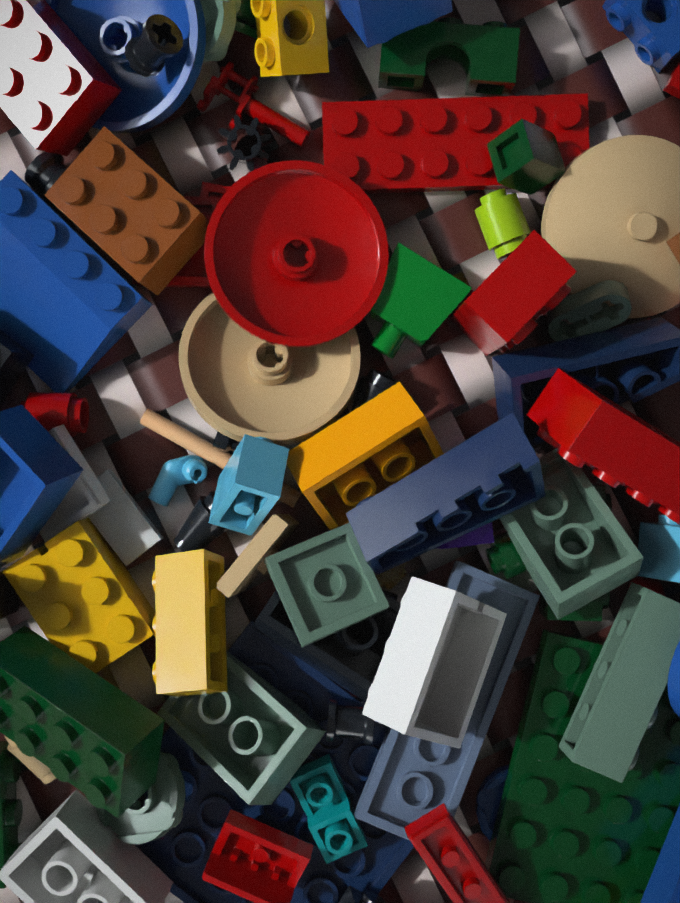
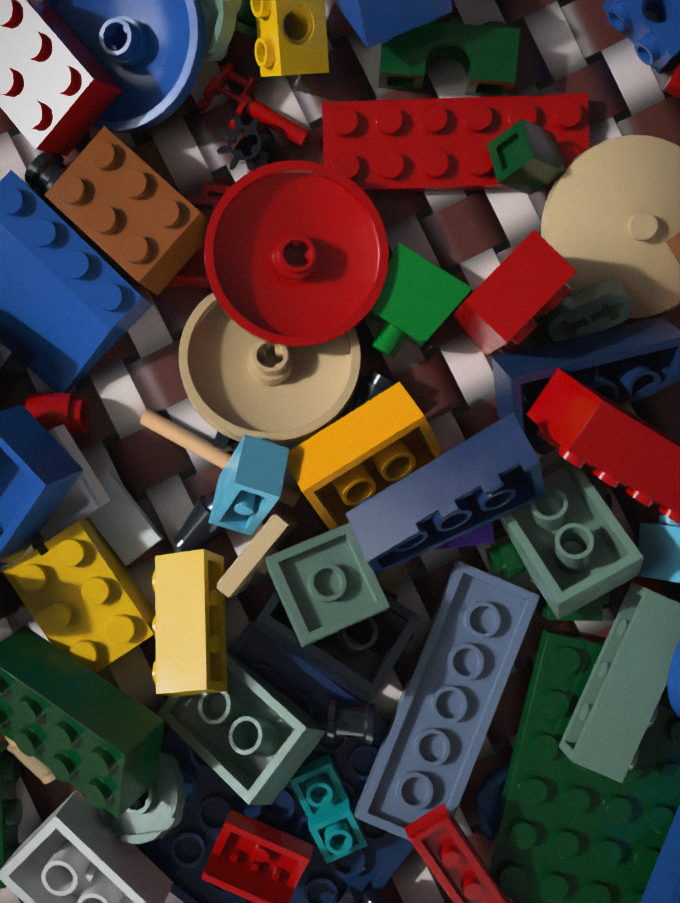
(158, 41): black bush -> none
(177, 473): medium azure arm -> none
(434, 663): white piece -> none
(502, 222): lime brick -> none

